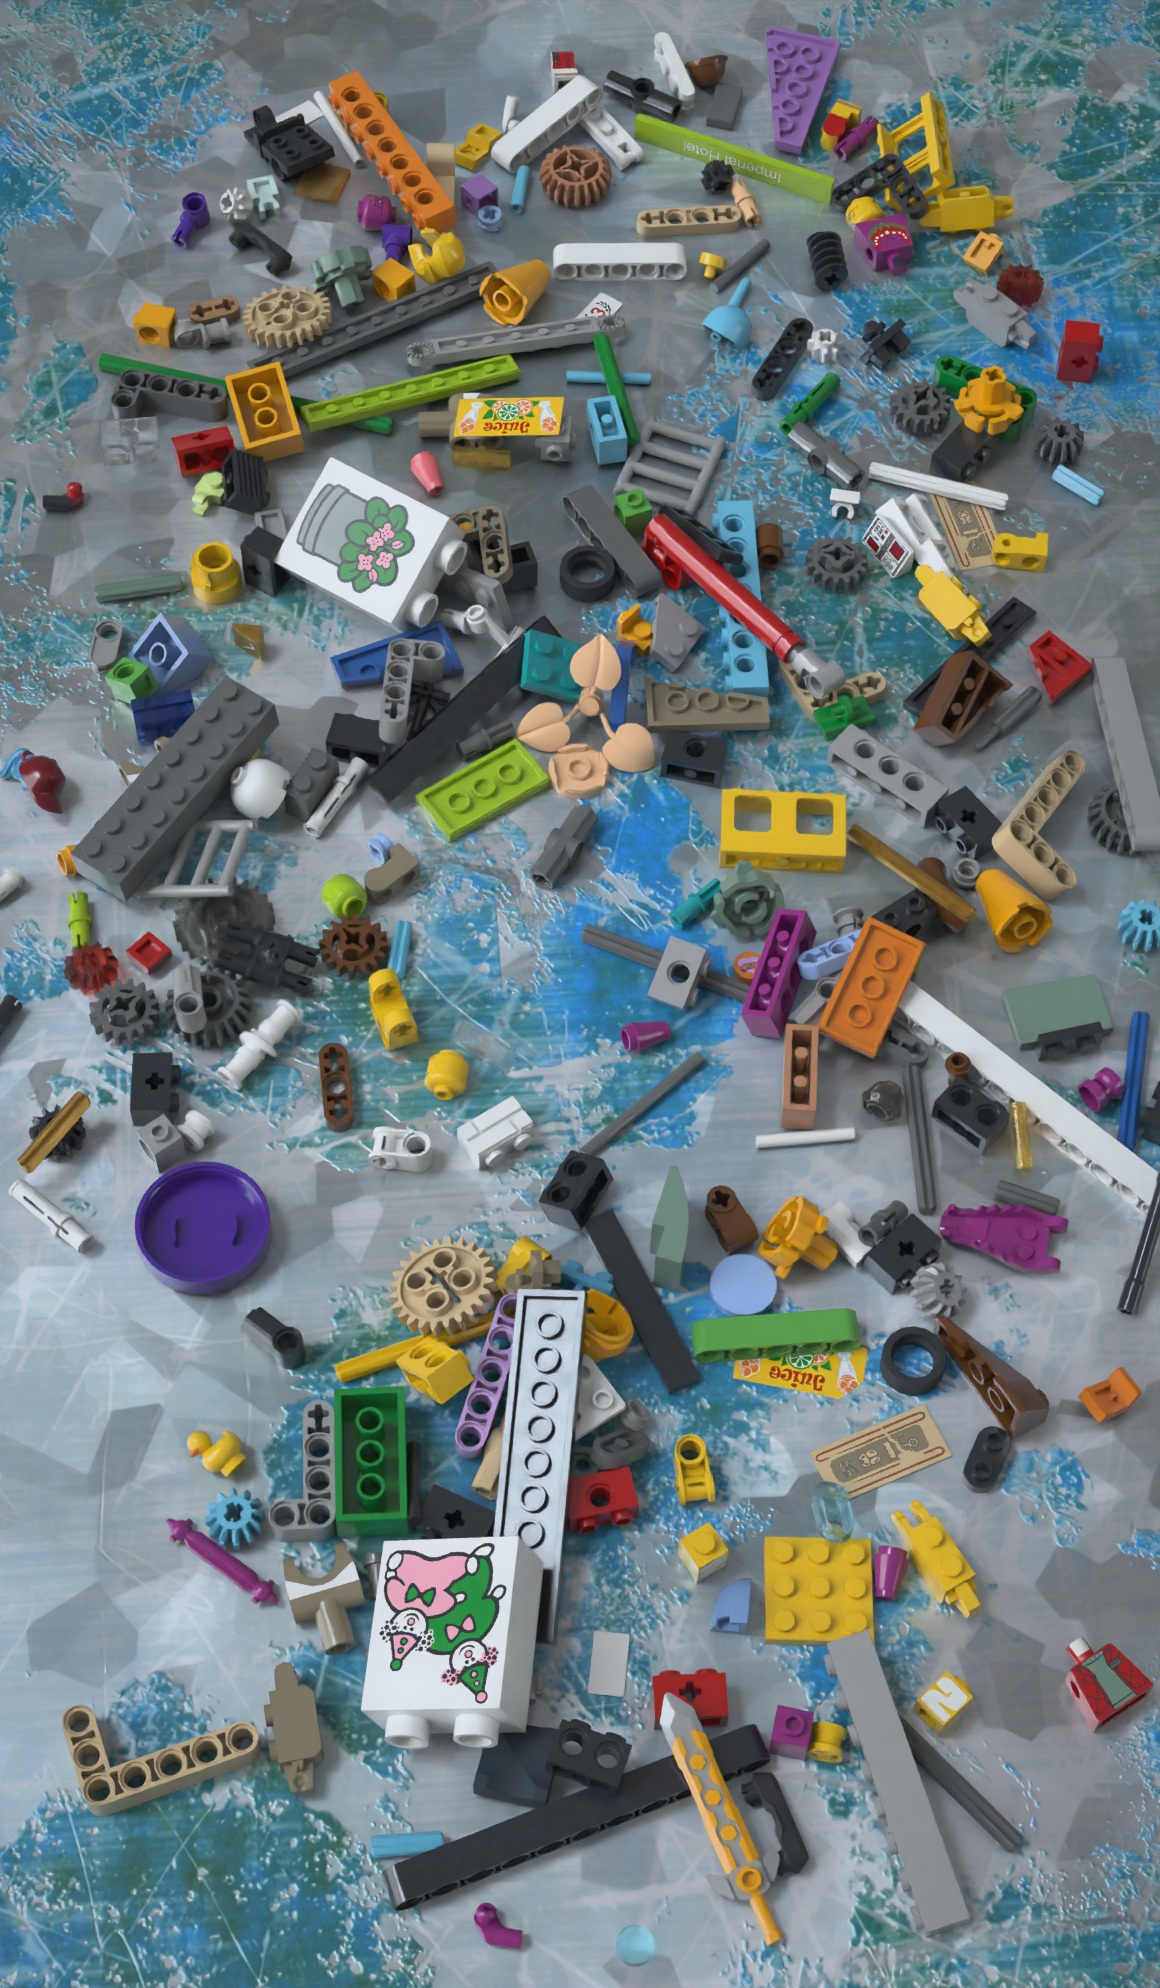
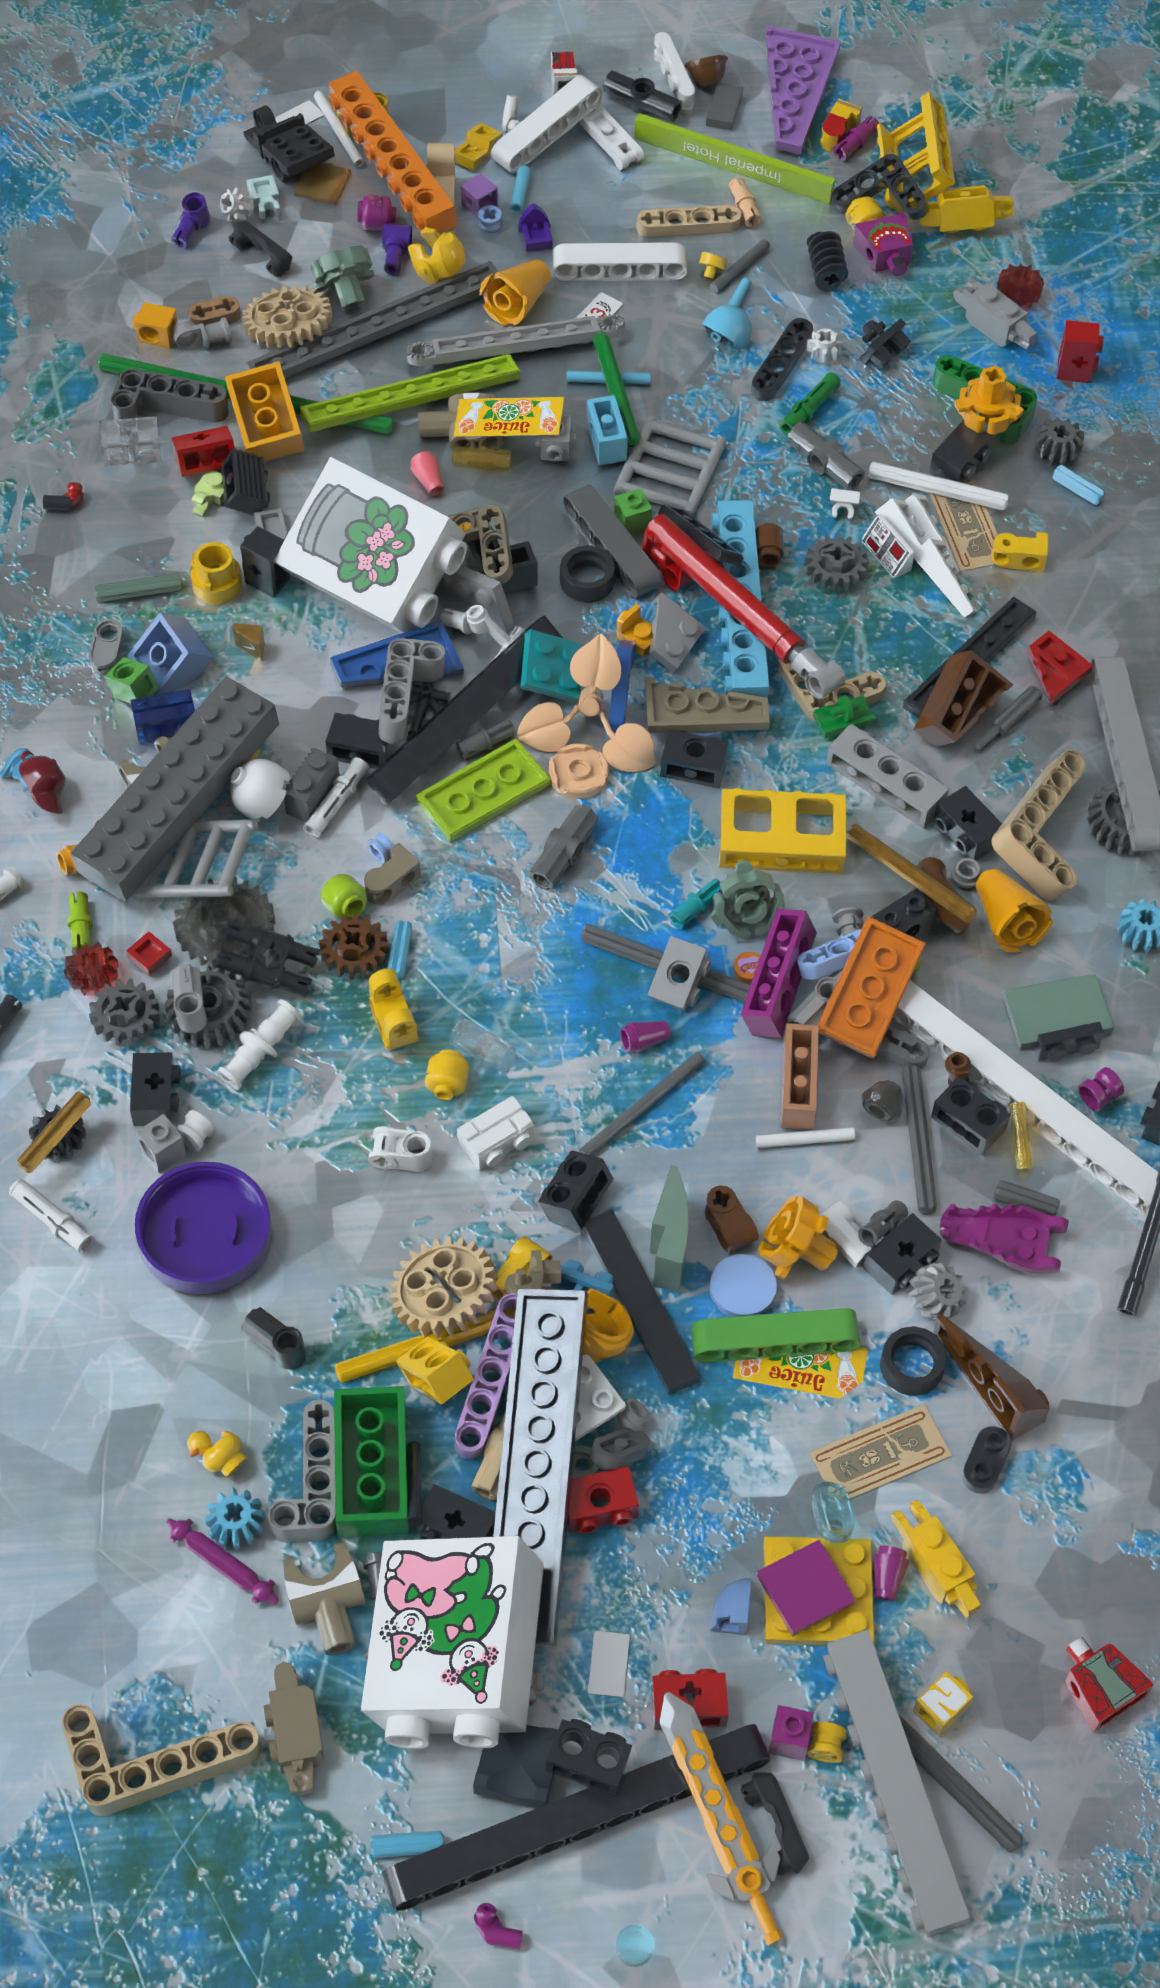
(344, 1097): reddish brown beam -> none
(393, 280): light orange brick -> none
(535, 229): none -> dark purple tile
(575, 175): nougat gear -> none
(692, 1477): yellow piece -> none
(703, 1552): yellow brick -> none
(717, 177): black gear -> none
(805, 1588): none -> magenta tile
(920, 405): dark grey gear -> none
(951, 607): yellow hinge -> none
(984, 251): light orange bracket -> none
(1111, 1396): orange bracket -> none
(1133, 1079): blue axle -> none

